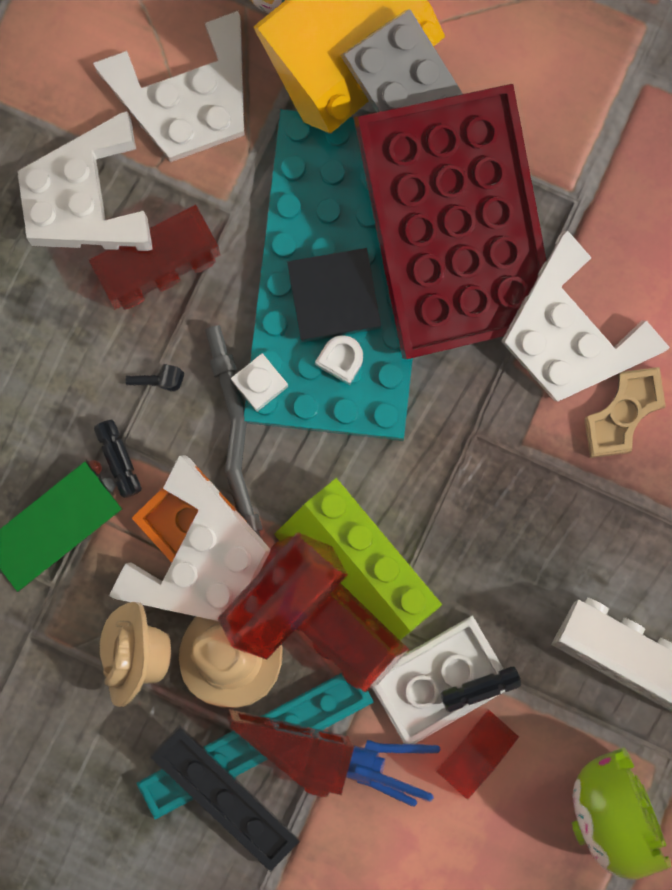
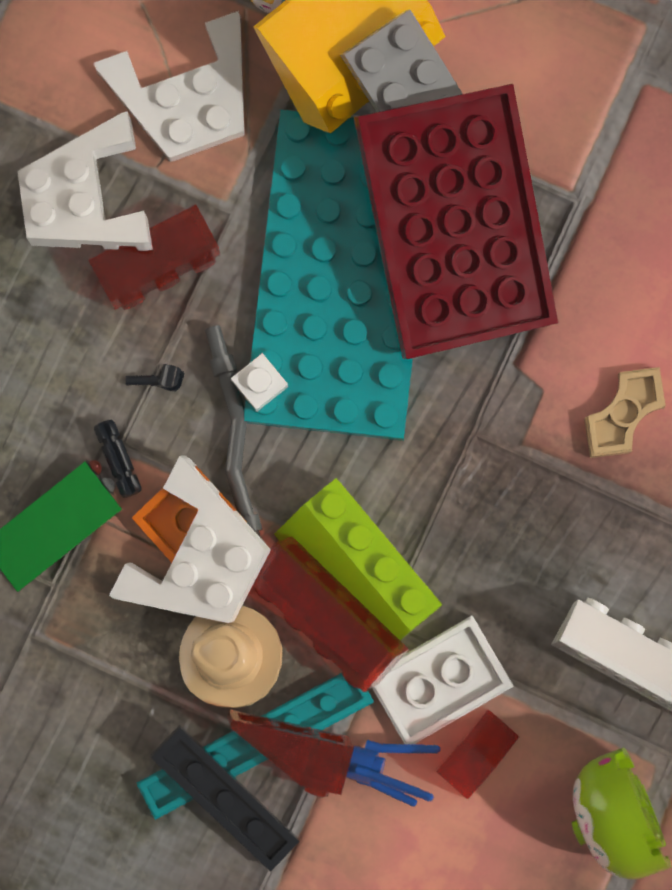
(132, 653): tan hat -> none
(282, 596): clear red brick -> none
(334, 295): black tile -> none
(341, 358): white tile -> none
(480, 689): black axle -> none
(560, 342): white wing -> none

